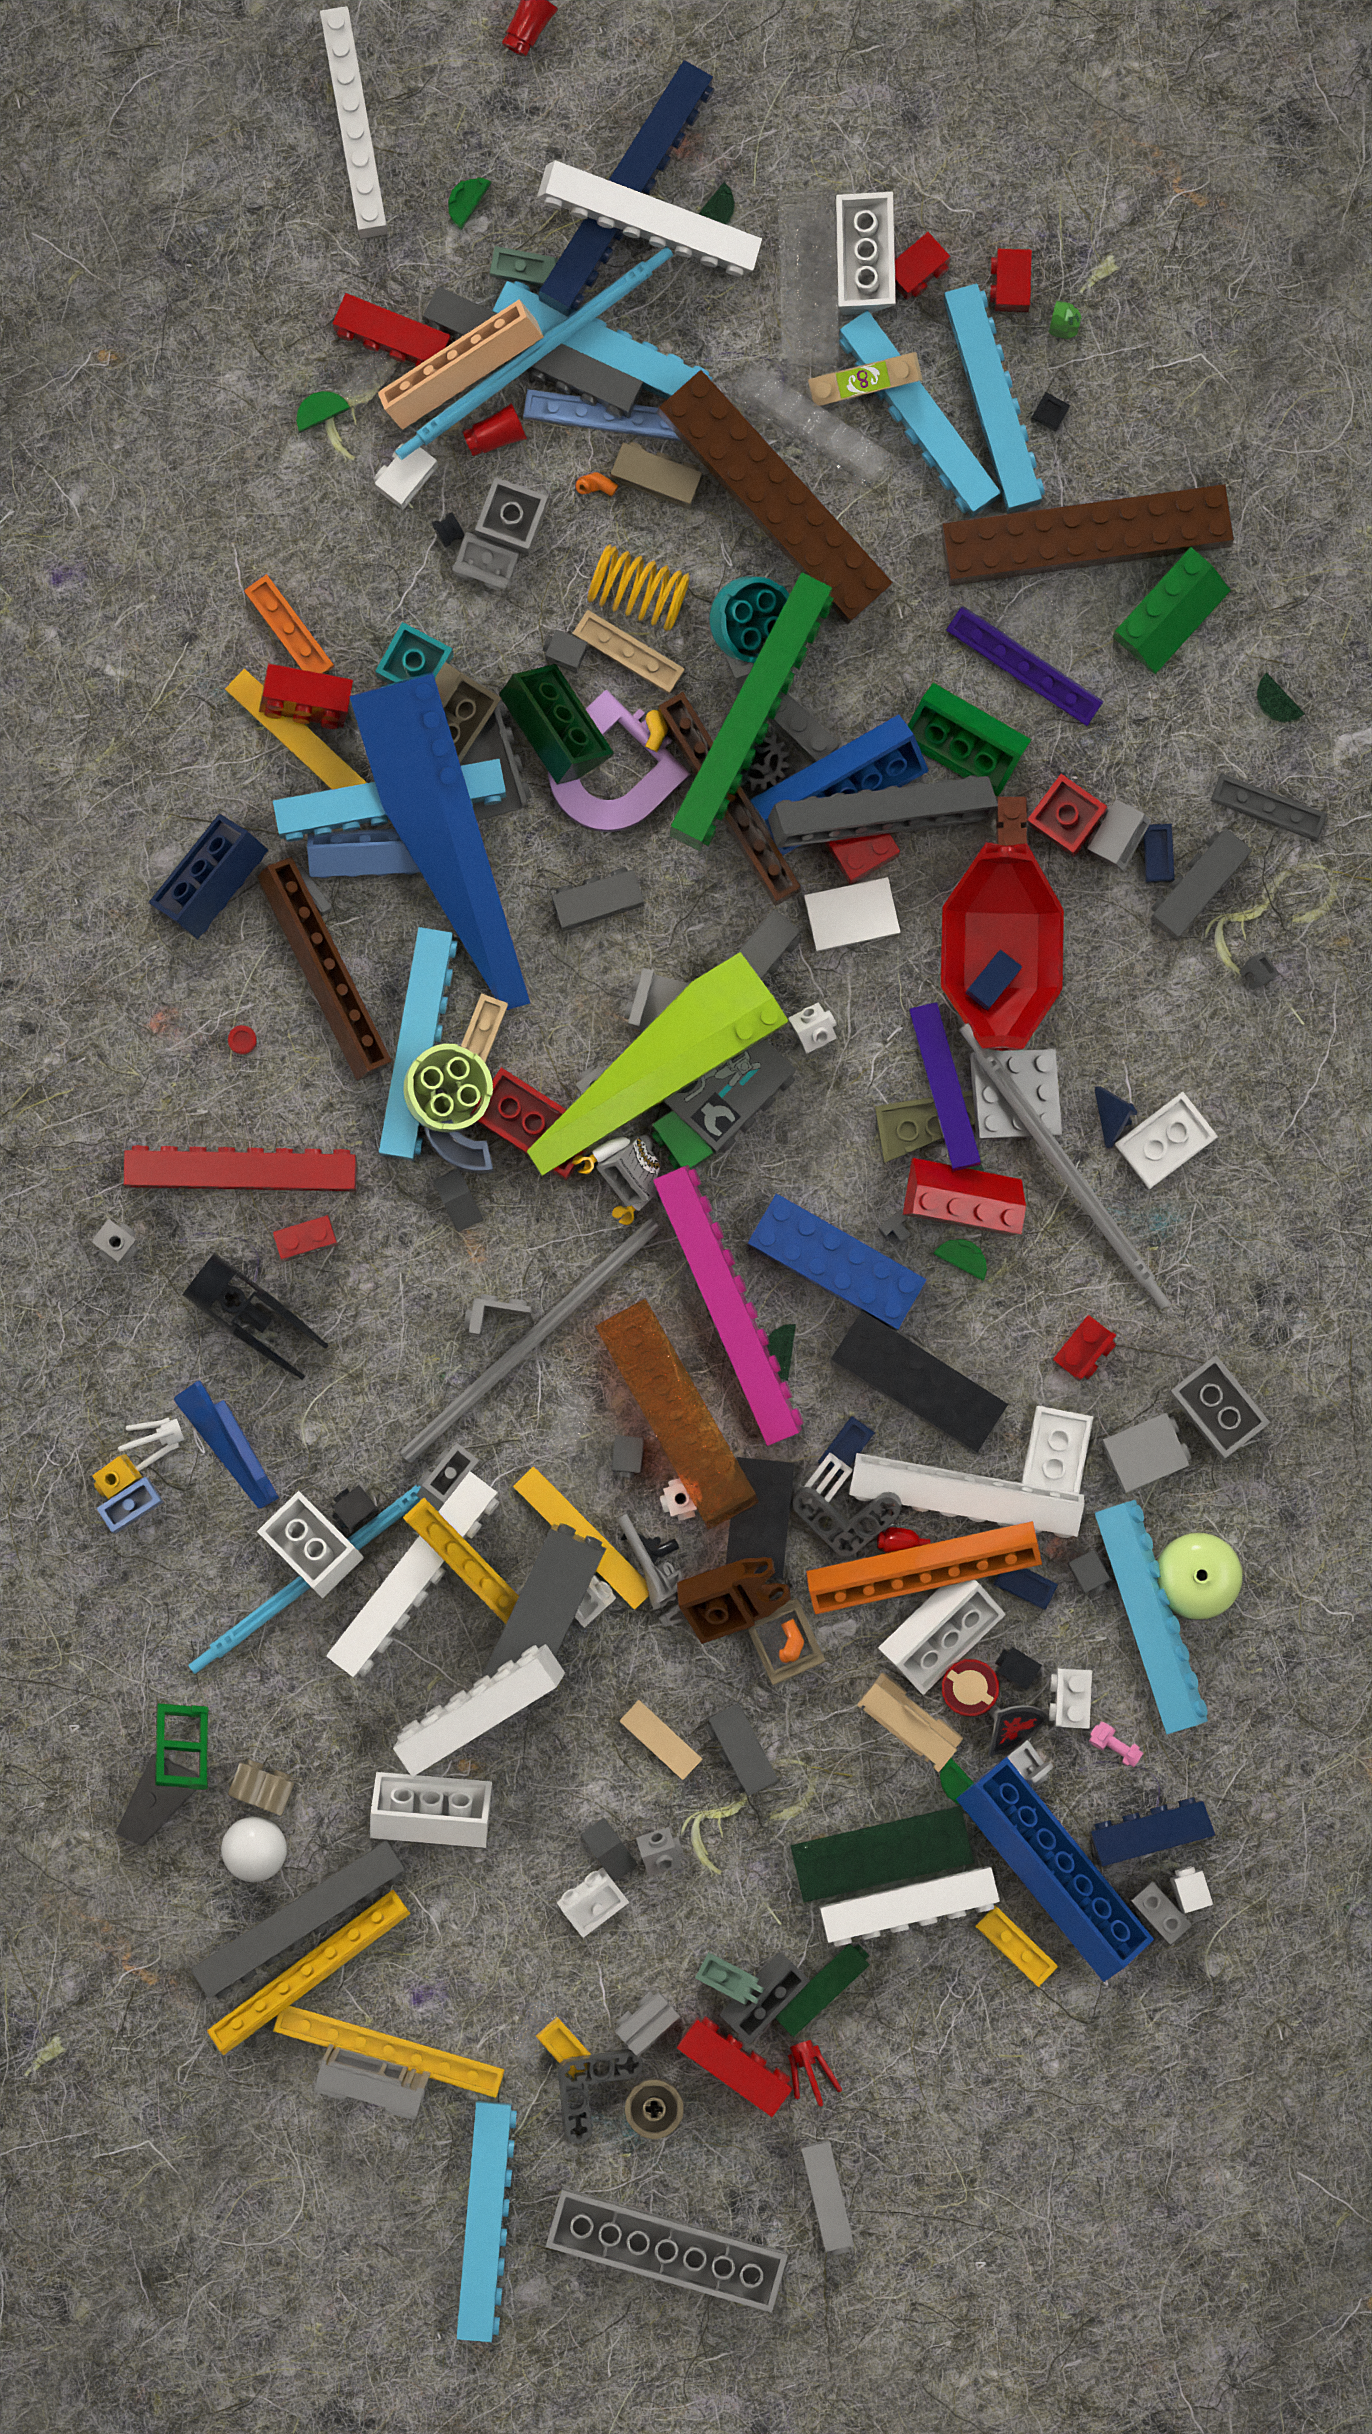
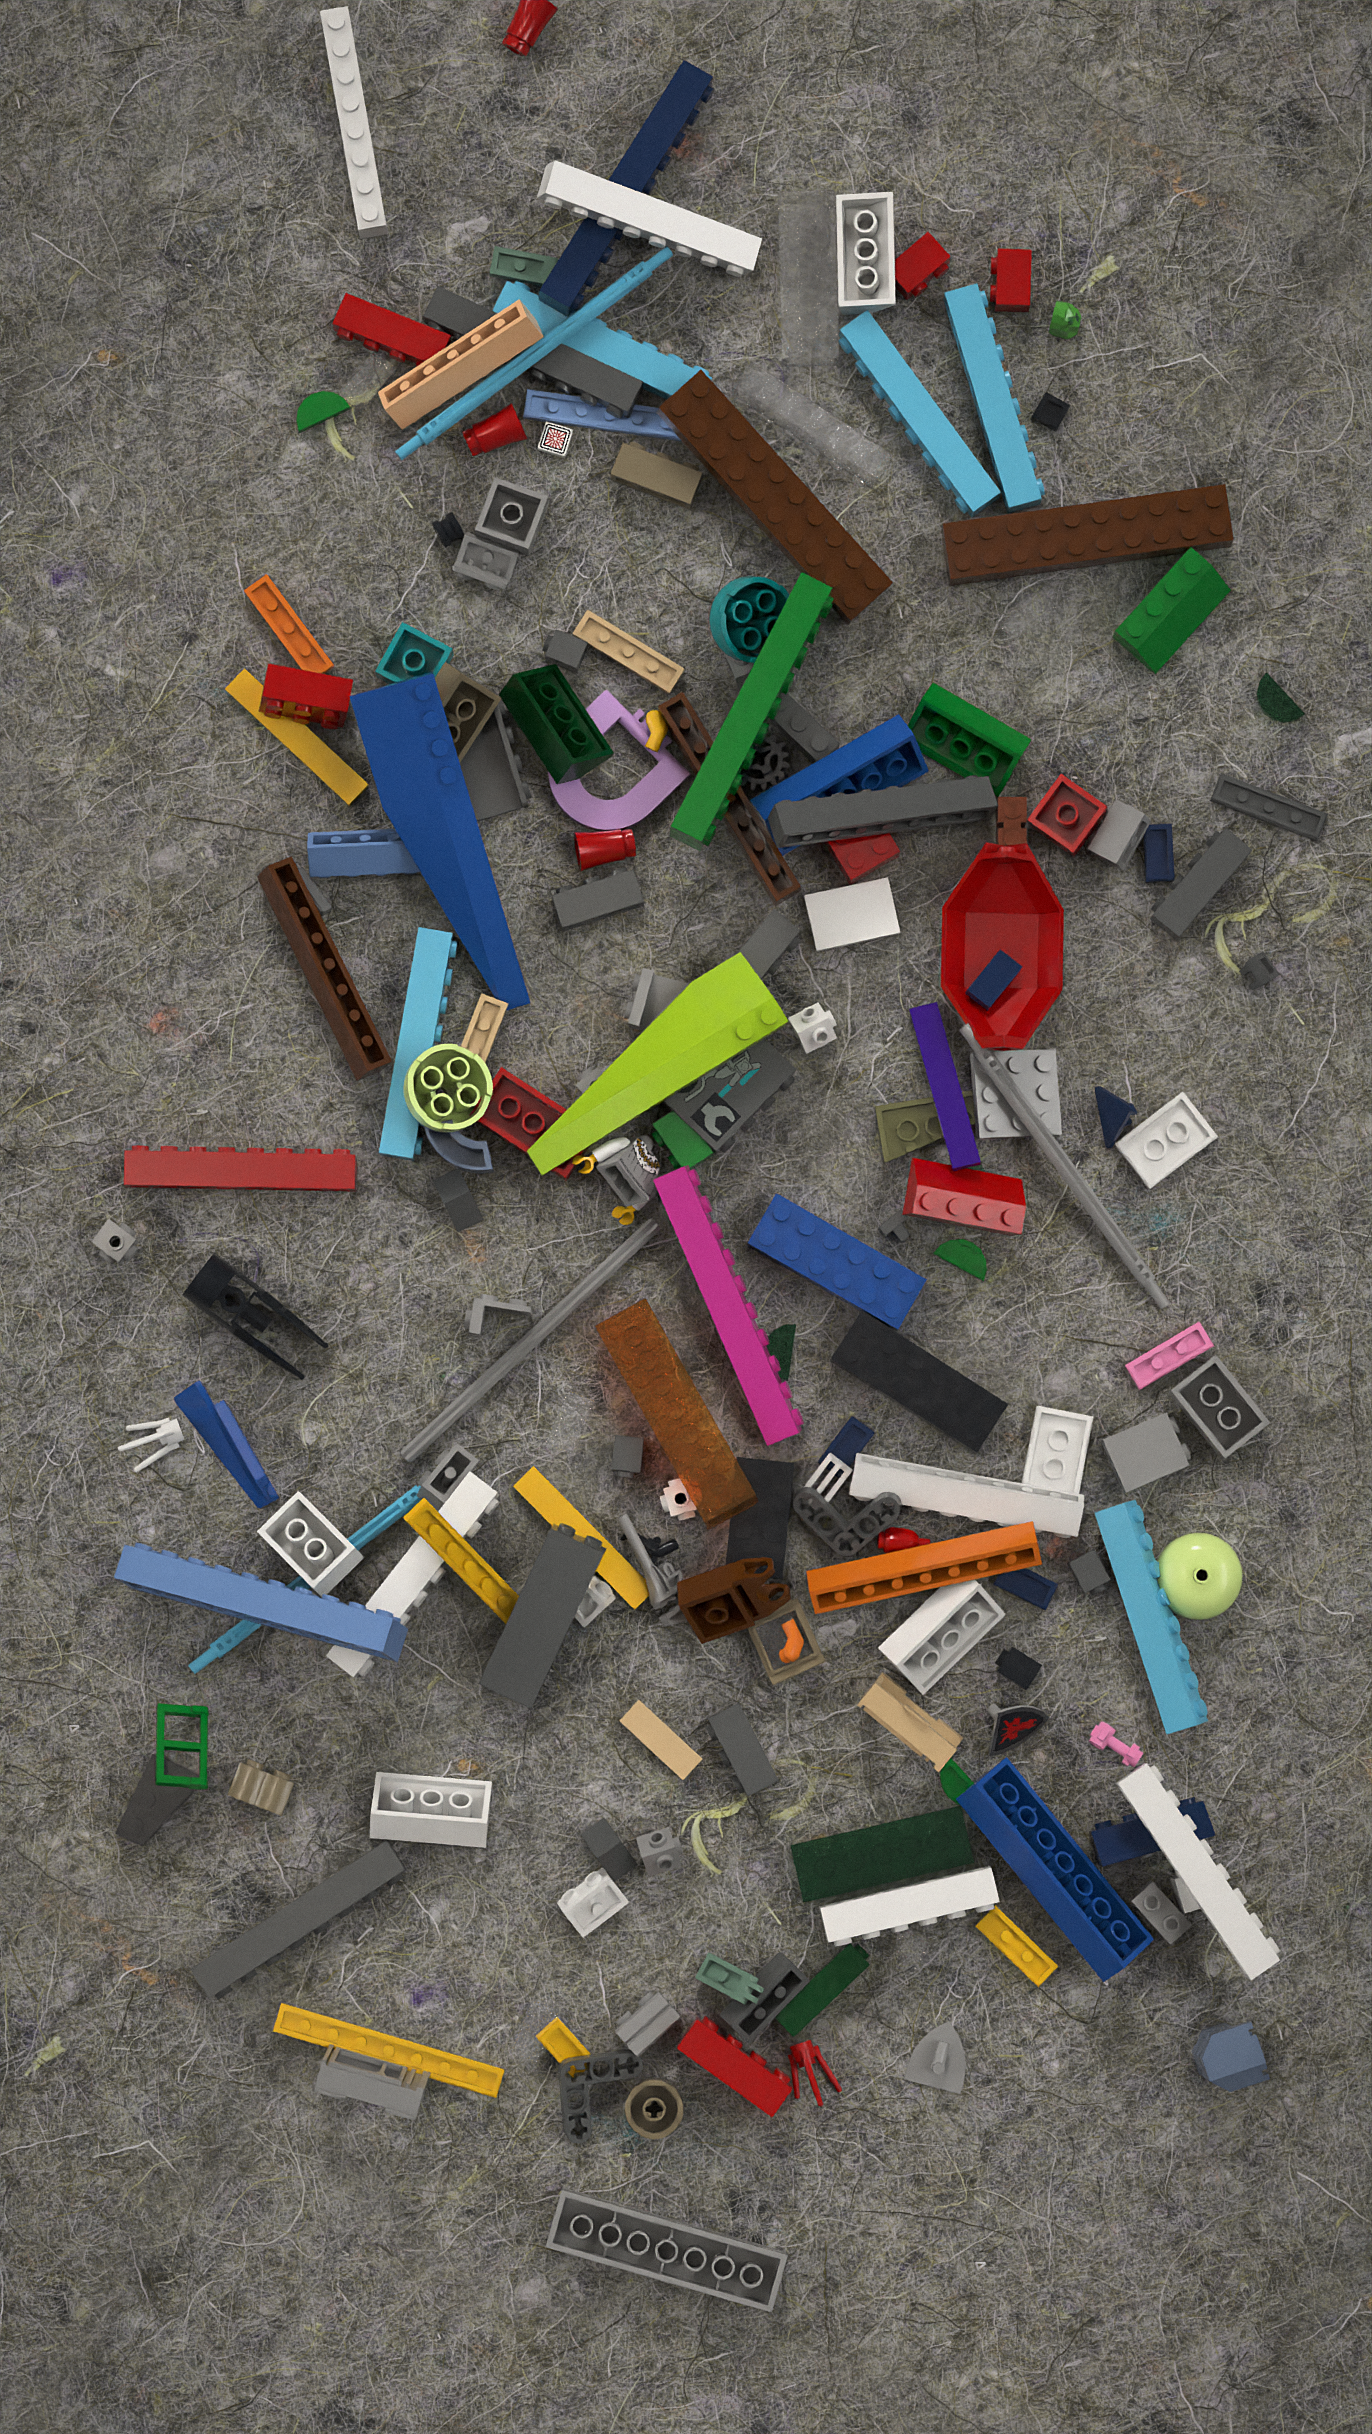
(116, 1477): yellow brick -> none
(130, 1505): medium blue brick -> none
(208, 876): dark blue slope -> none
(242, 1040): red tile -> none
(254, 1849): white piece -> none
(261, 1602): none -> medium blue brick
(305, 1238): red brick -> none
(308, 1972): yellow tile -> none
(352, 1507): black brick -> none
(361, 804): medium azure brick -> none
(405, 477): white brick -> none
(465, 199): green tile -> none
(479, 1709): white brick -> none
(484, 2221): medium azure brick -> none
(555, 439): none -> tile
(594, 482): orange arm -> none
(603, 847): none -> red plant
(678, 596): yellow piece -> none
(720, 206): clear green tile -> none
(827, 2197): light grey brick -> none
(865, 379): plate -> none
(938, 2060): none -> light grey shield
(970, 1688): tile -> none
(1024, 665): dark purple tile -> none
(1029, 1763): light grey bracket -> none
(1071, 1698): white bracket -> none
(1084, 1349): red bracket -> none
(1169, 1355): none -> bright pink tile
(1198, 1871): none -> white brick
(1230, 2056): none -> sand blue brick

